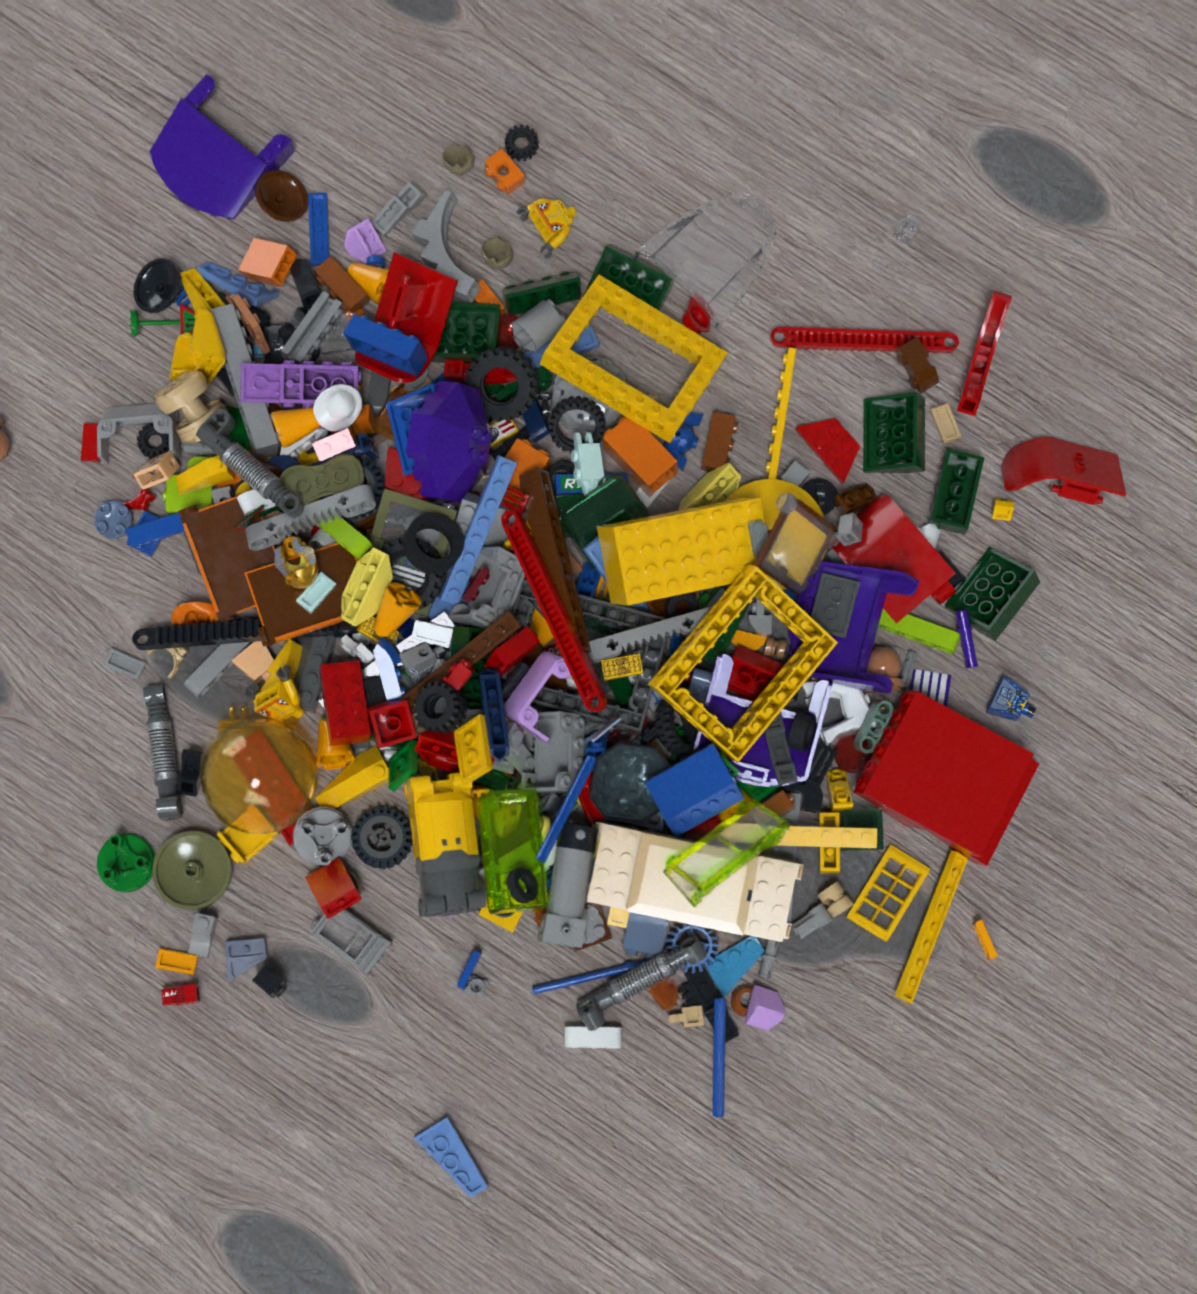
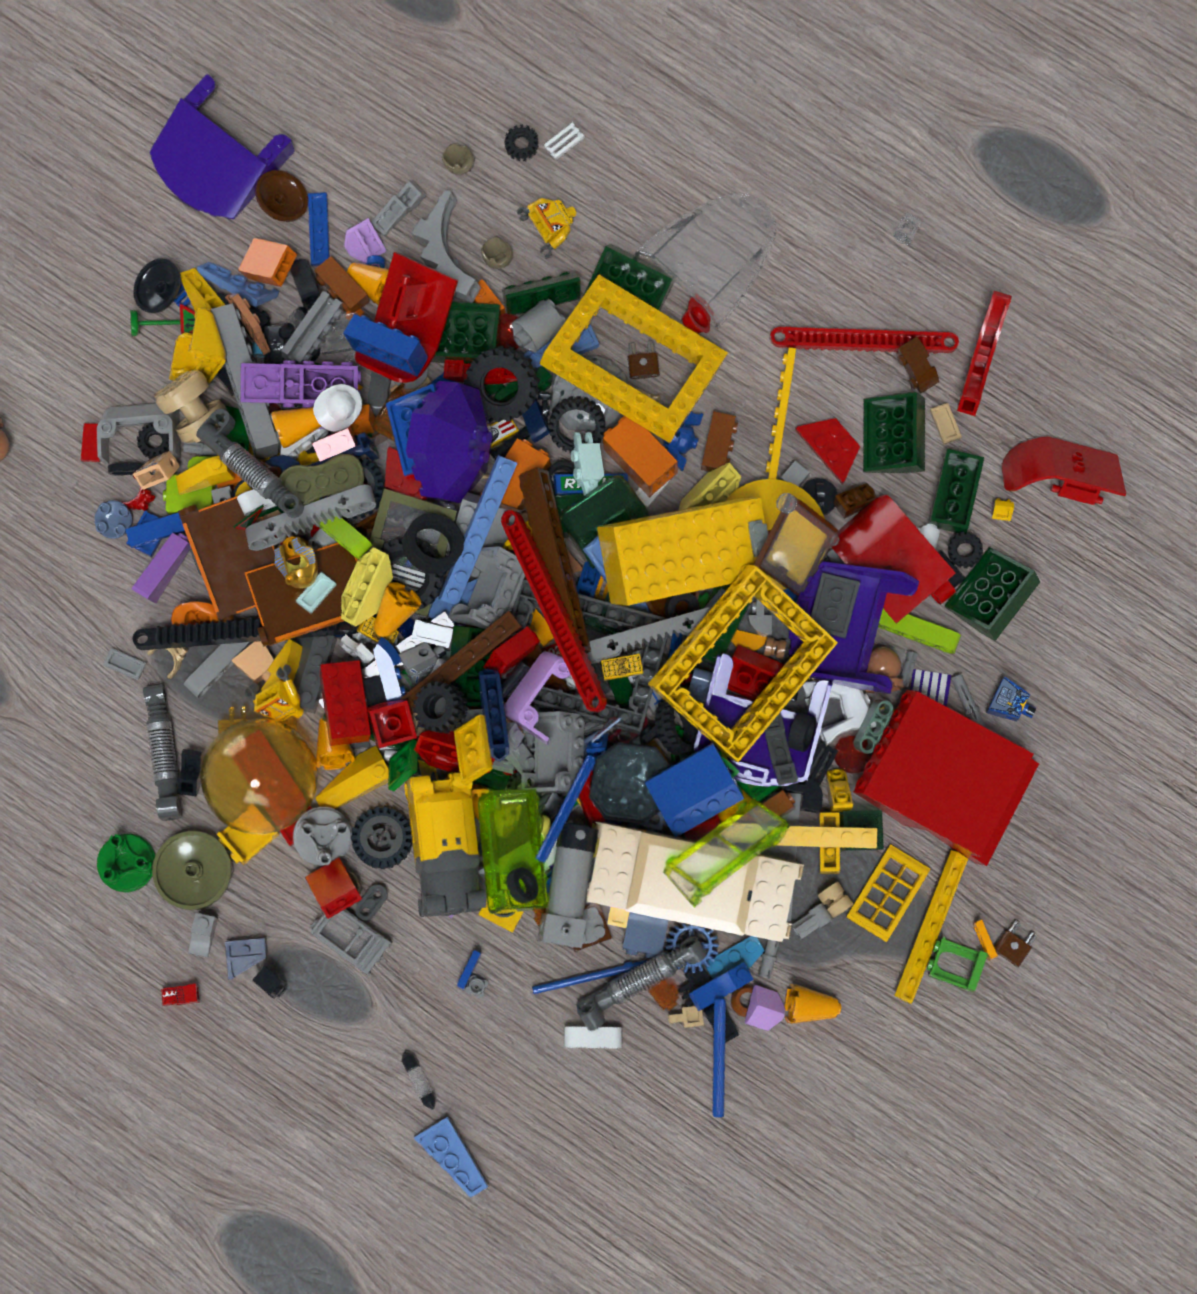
(123, 469): none -> black tile
(162, 568): none -> medium lavender slope
(177, 961): light orange tile -> none
(370, 902): none -> dark grey plate
(418, 1080): none -> piece
(459, 674): red brick -> none
(471, 591): dark red plate -> none
(499, 162): orange brick -> none
(522, 503): red tile -> none
(575, 131): none -> white tile
(644, 364): none -> reddish brown piece
(721, 986): none -> blue slope
(809, 1005): none -> light orange cone
(849, 529): light grey brick -> none
(947, 946): none -> bright green panel
(959, 682): none -> light grey pin
(964, 630): dark purple pin -> none
(965, 561): none -> black tyre
(1012, 947): none -> reddish brown piece

